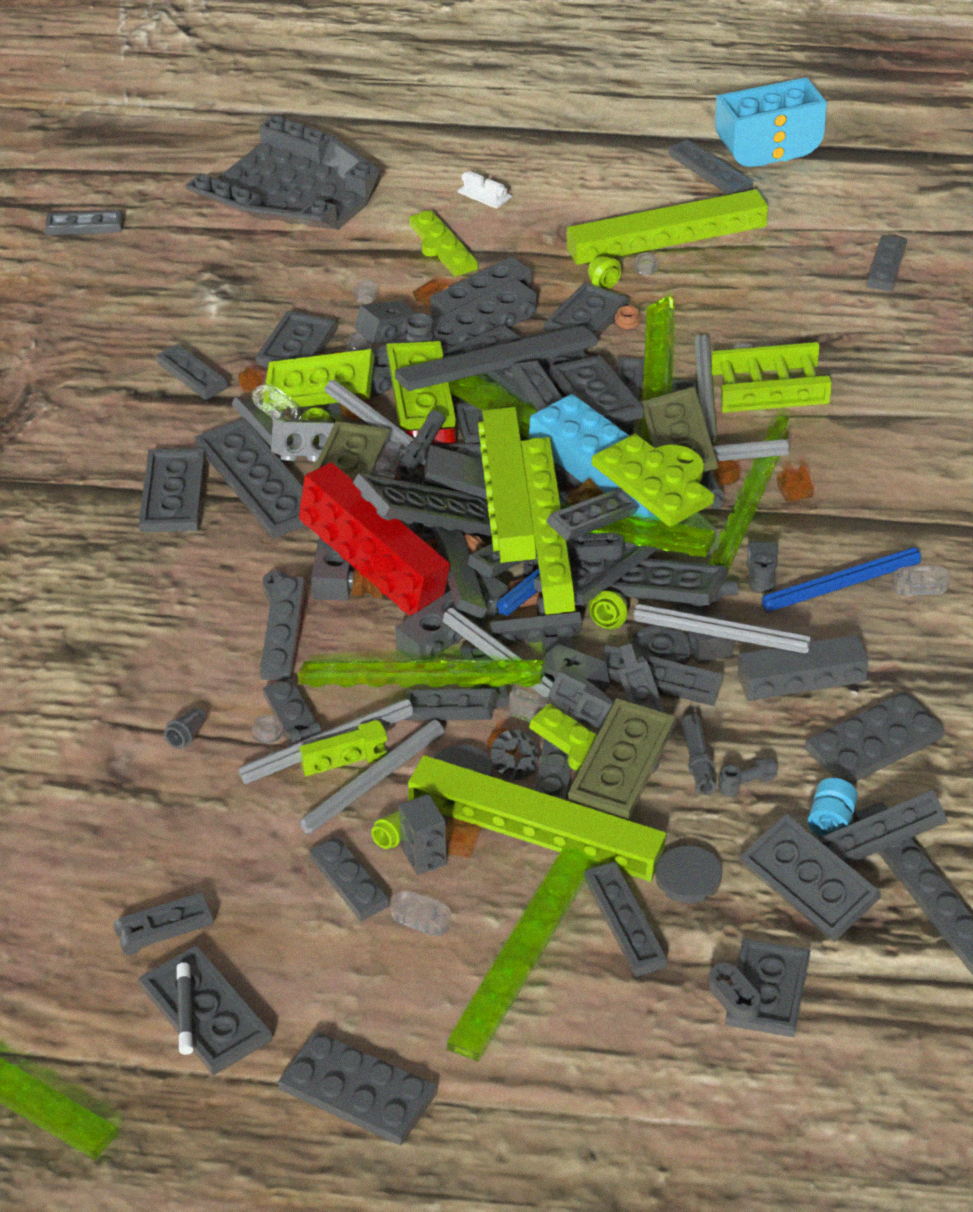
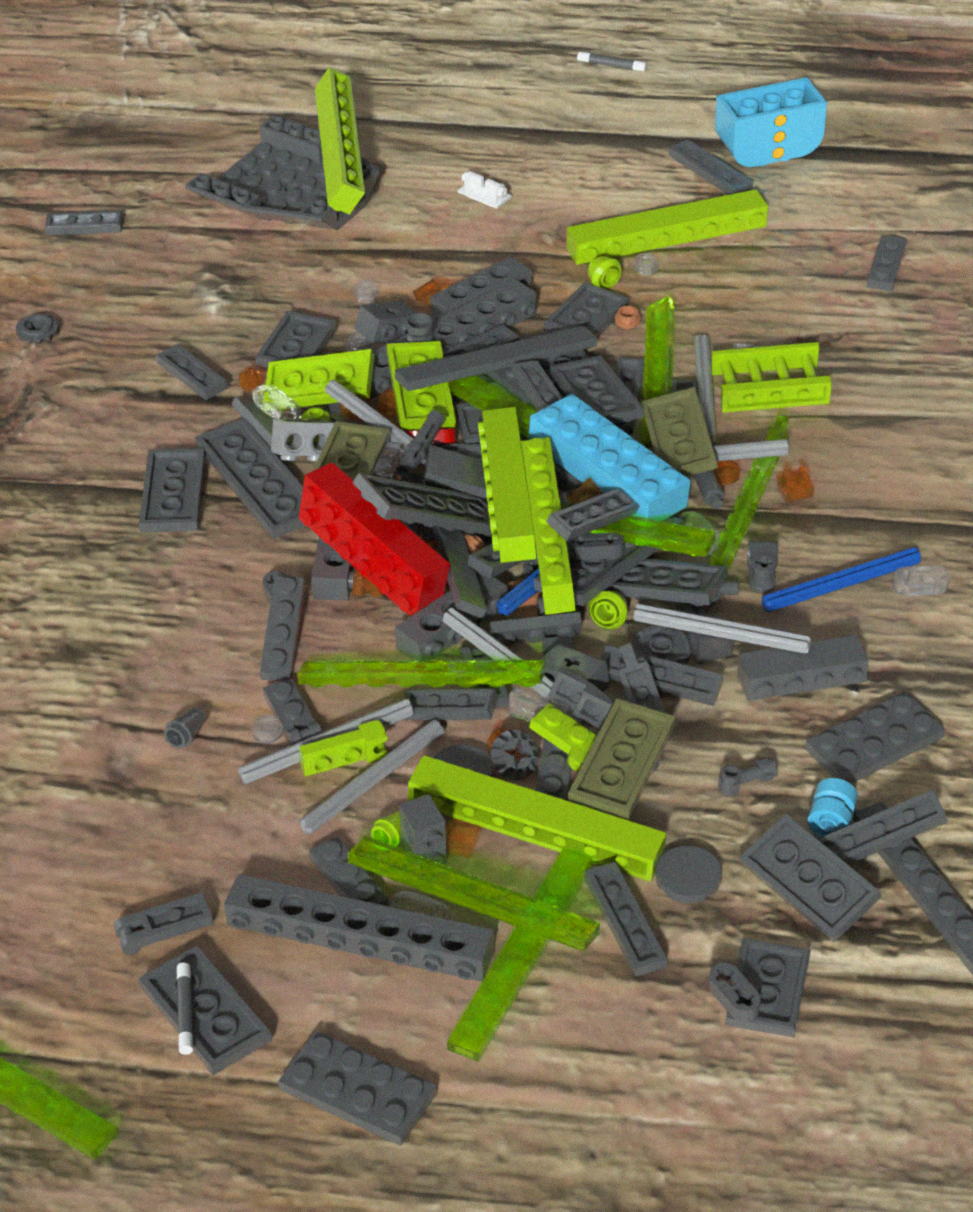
(43, 325): none -> dark grey gear
(339, 141): none -> lime brick
(360, 927): none -> dark grey brick
(386, 403): none -> clear orange plate
(441, 241): lime hinge -> none
(474, 893): none -> clear neon green plate
(612, 61): none -> dark grey bar
(657, 477): lime plate -> none
(700, 762): dark grey pin -> none

